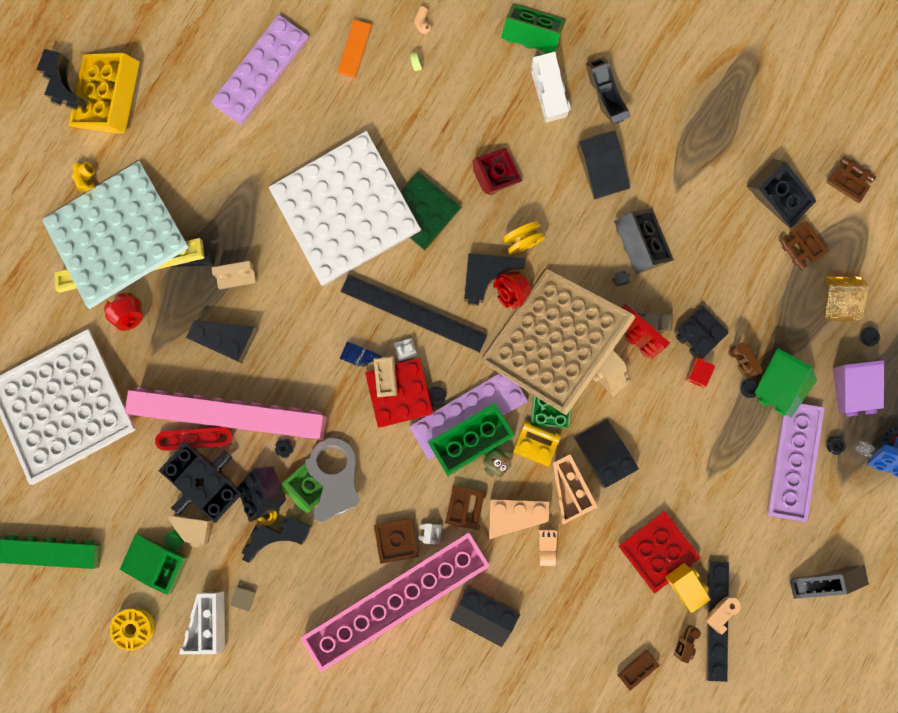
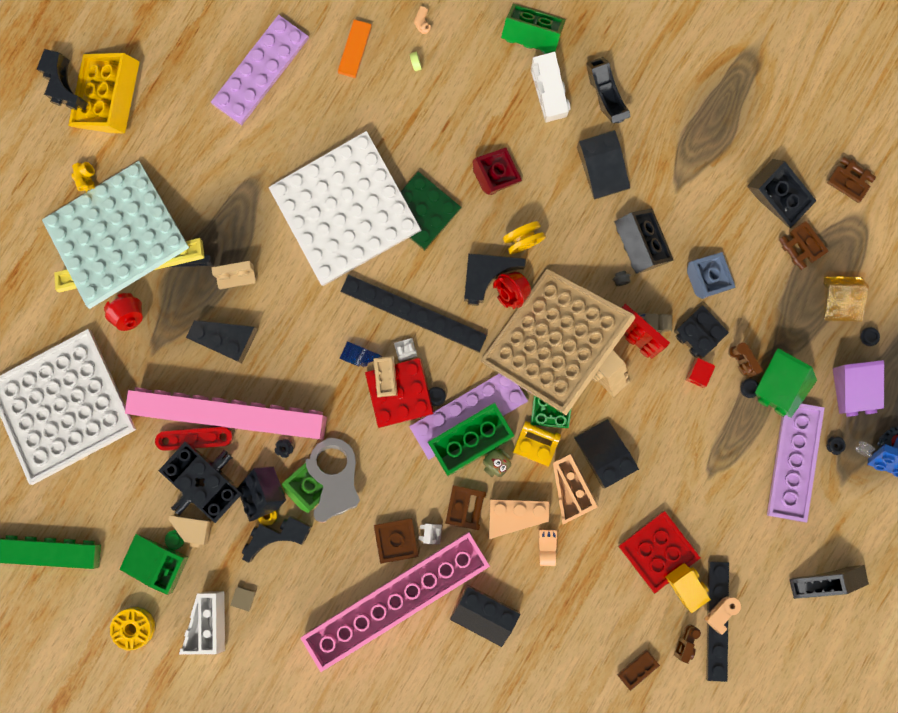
(710, 275): none -> sand blue slope

